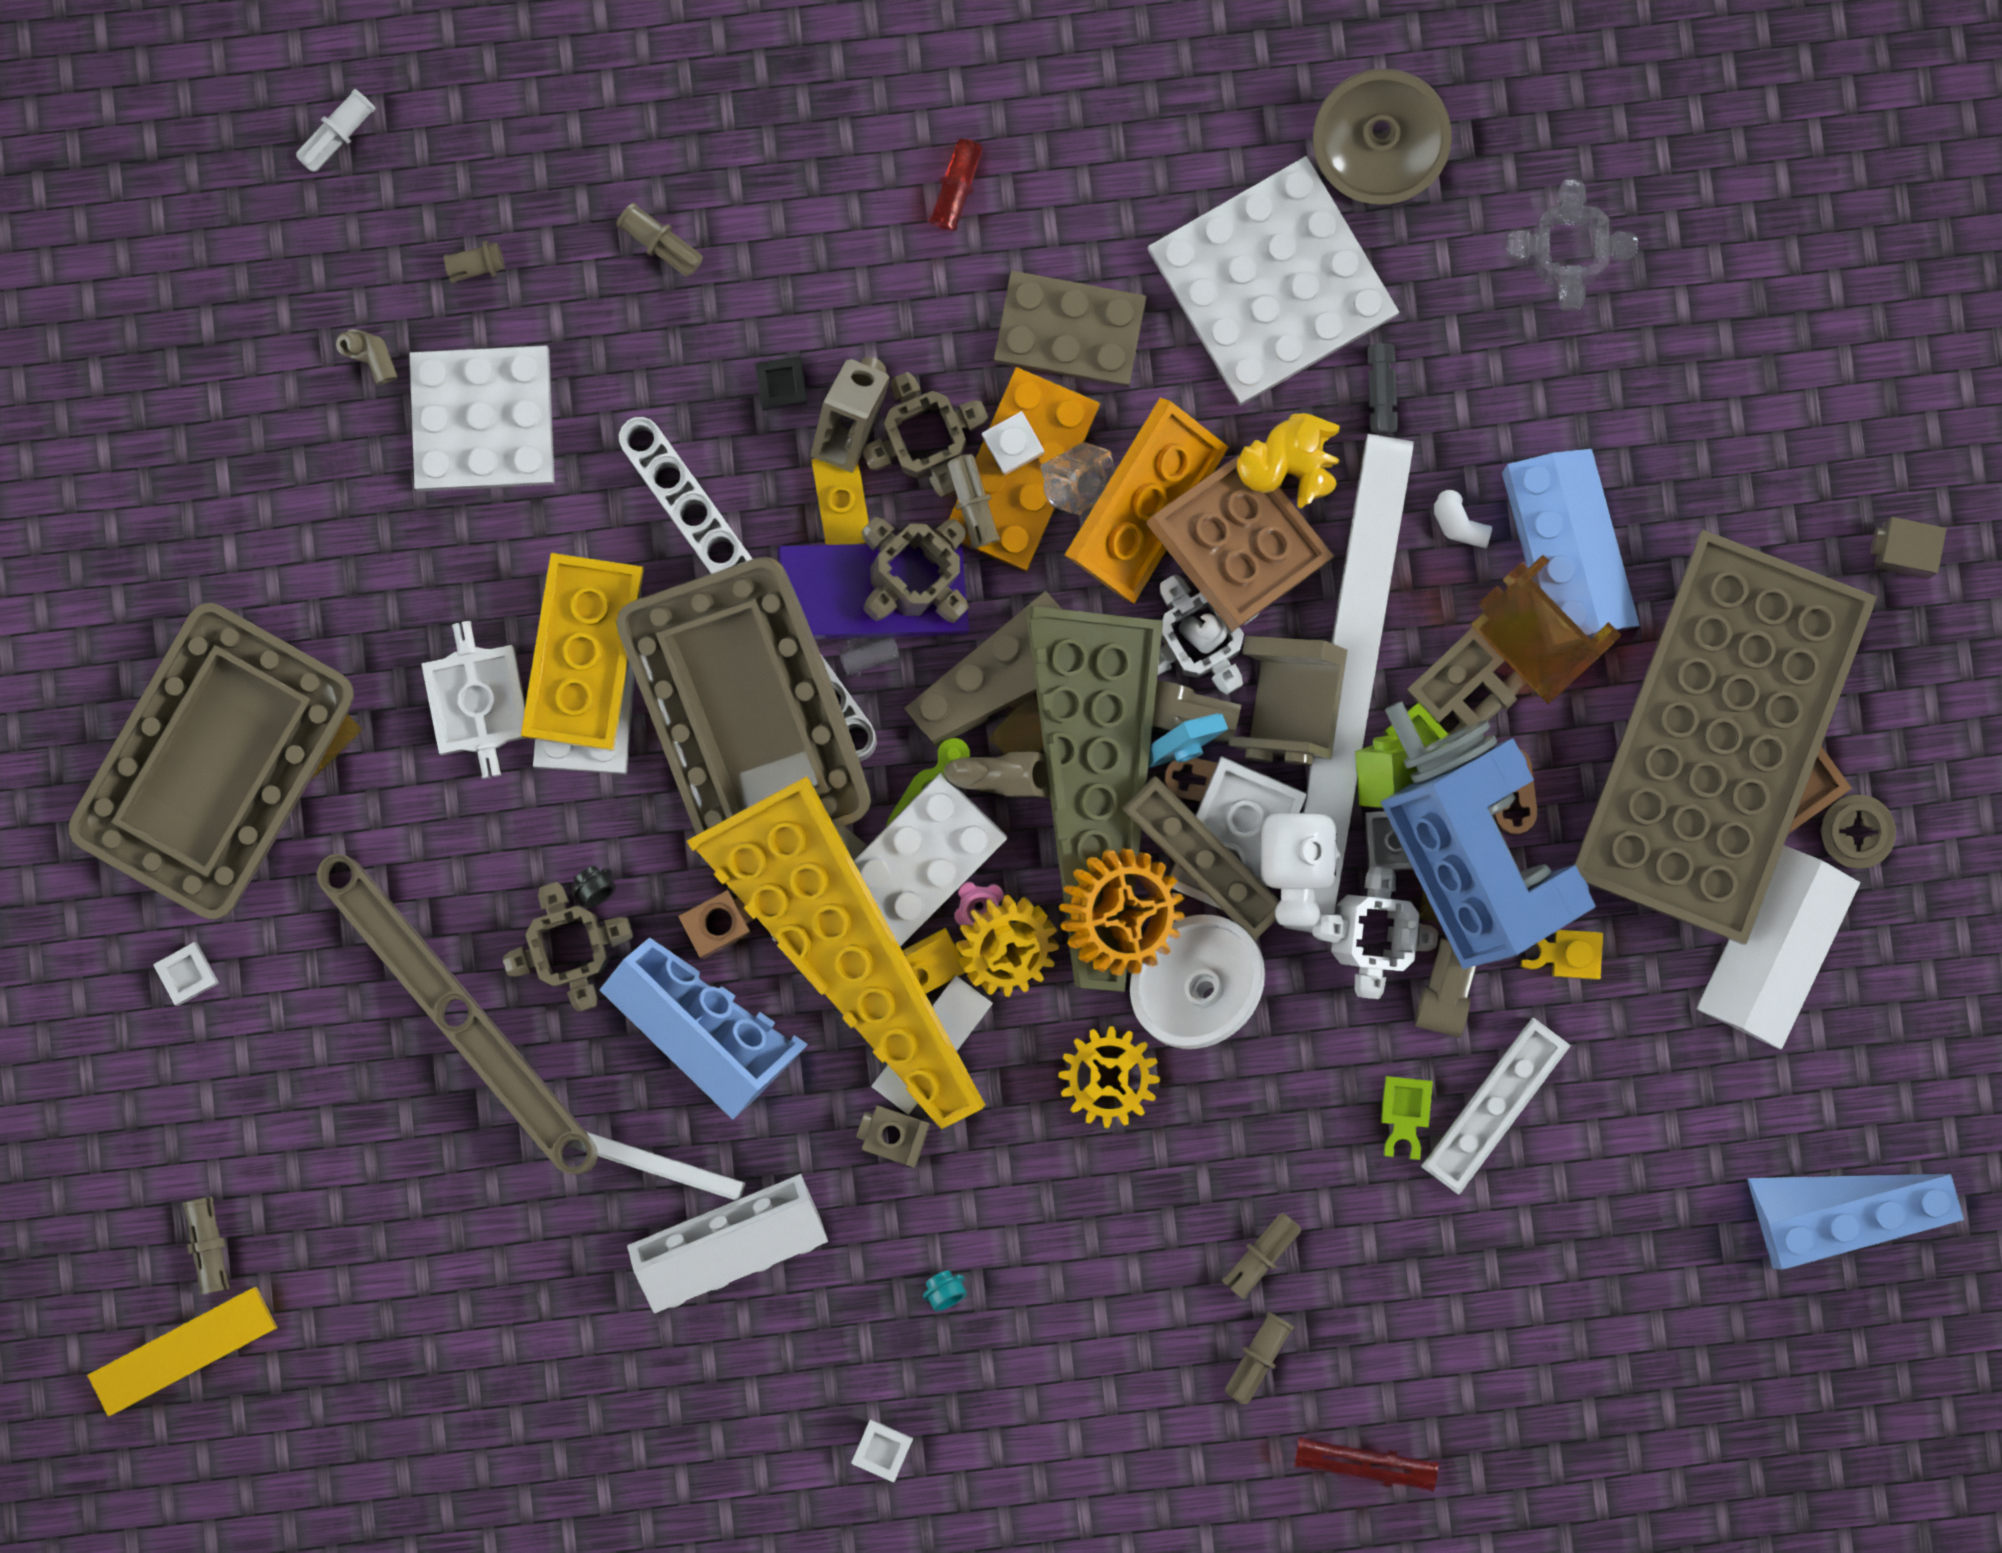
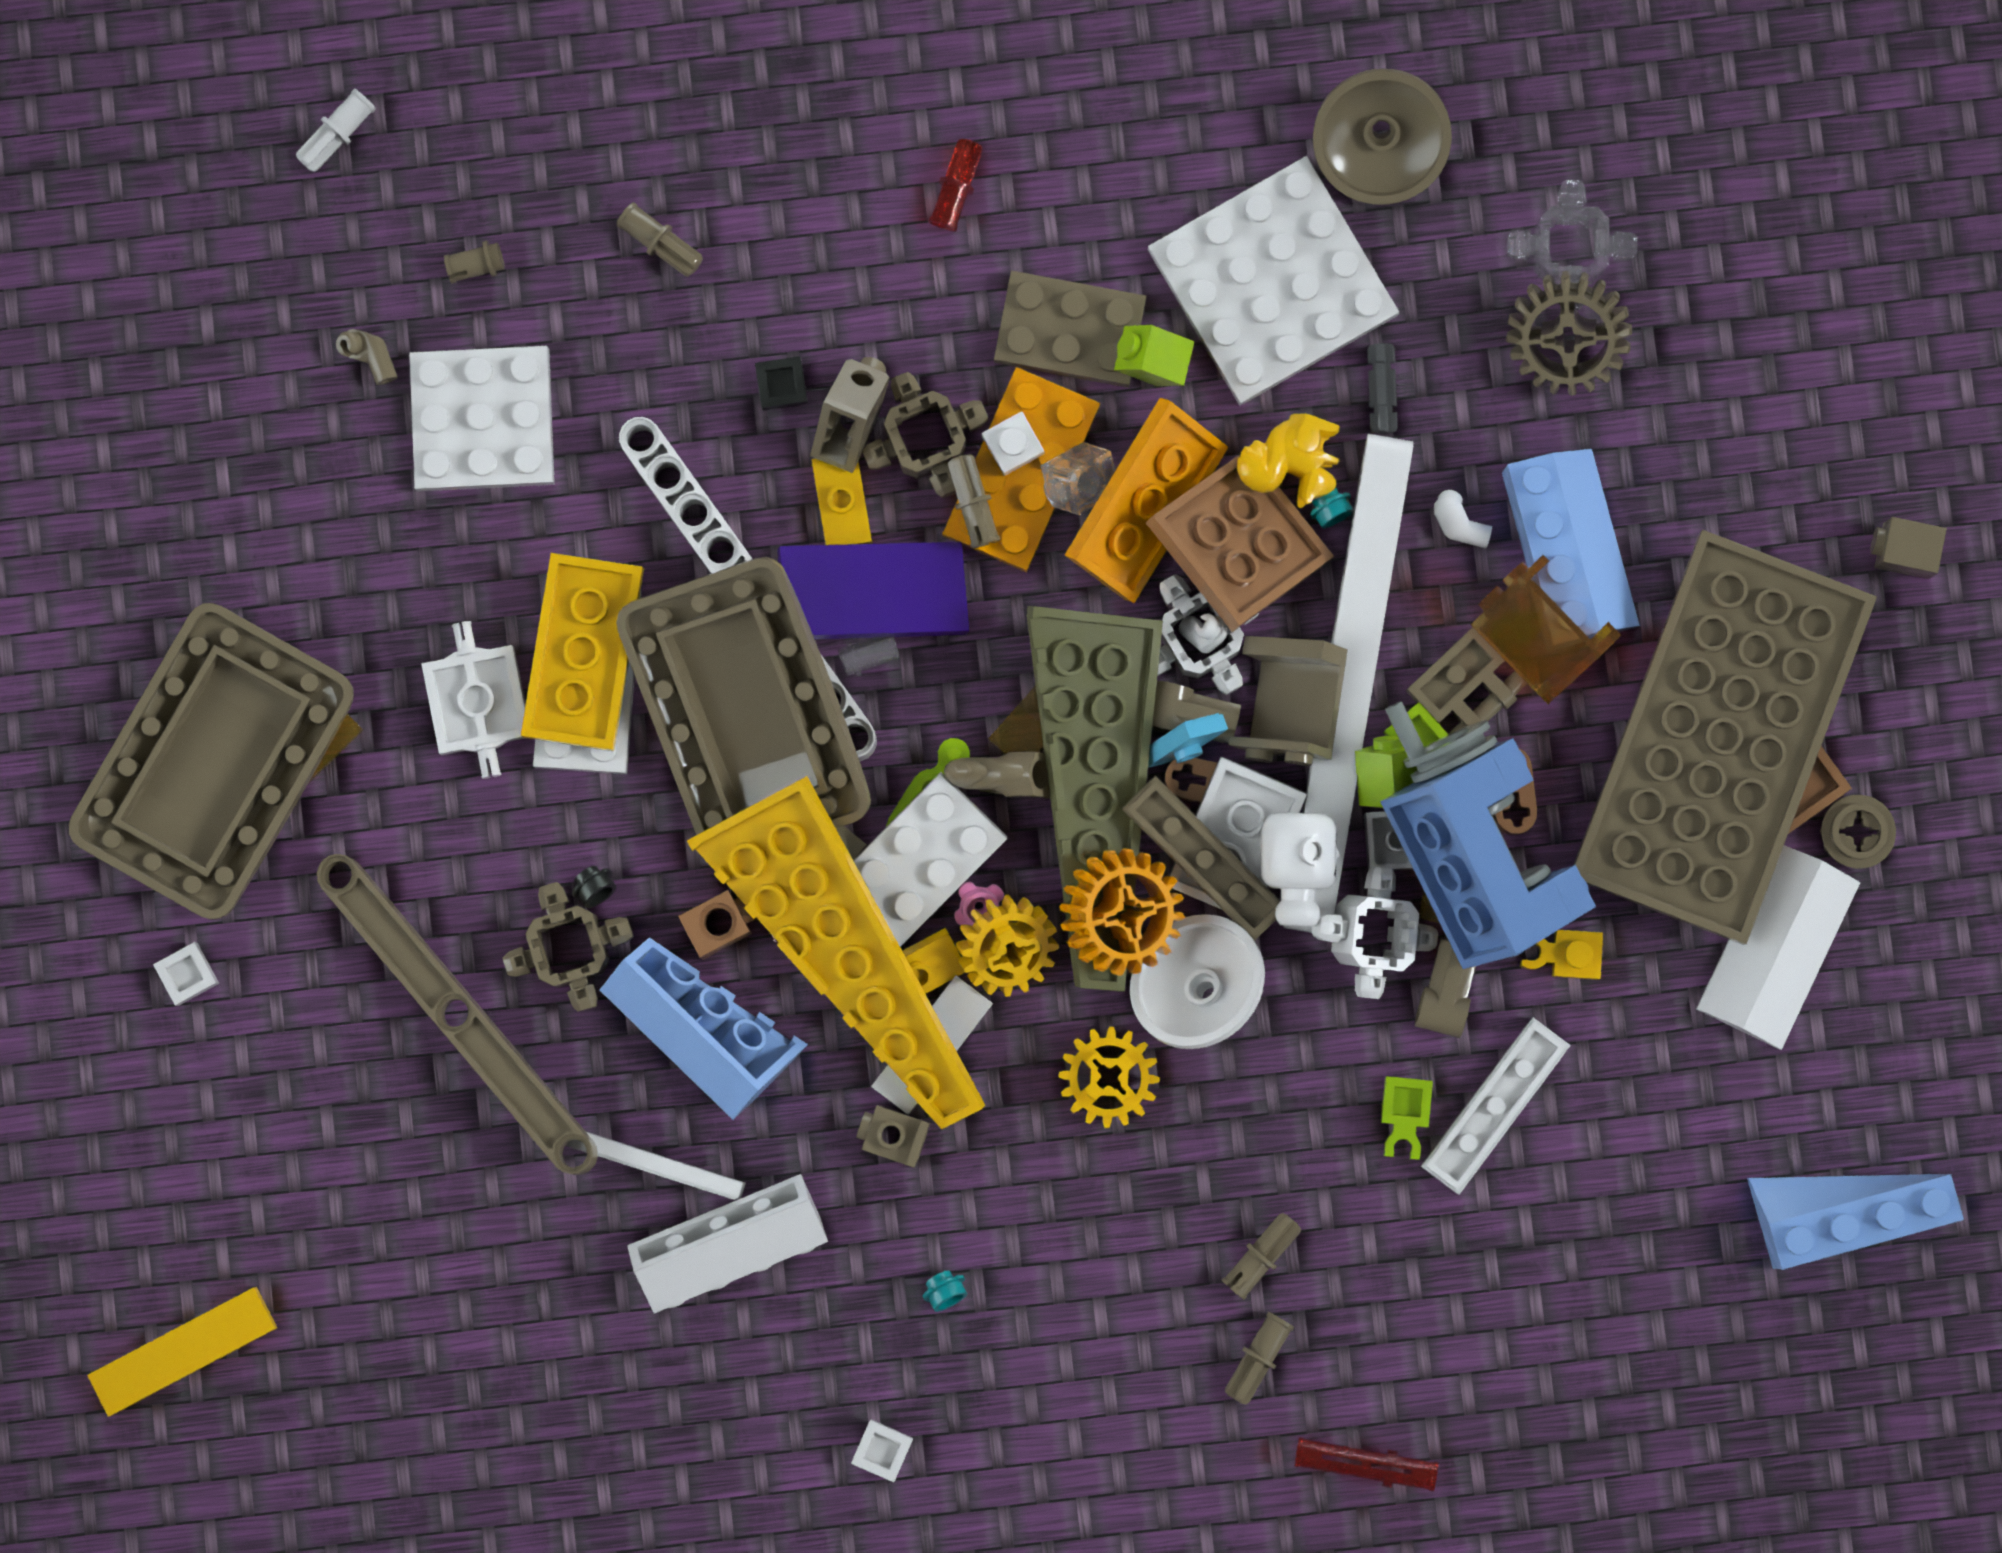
(206, 1245): dark tan pin -> none
(892, 591): dark tan piece -> none
(982, 683): dark tan wing -> none
(1153, 355): none -> lime brick
(1332, 508): none -> teal plate
(1586, 333): none -> dark tan gear

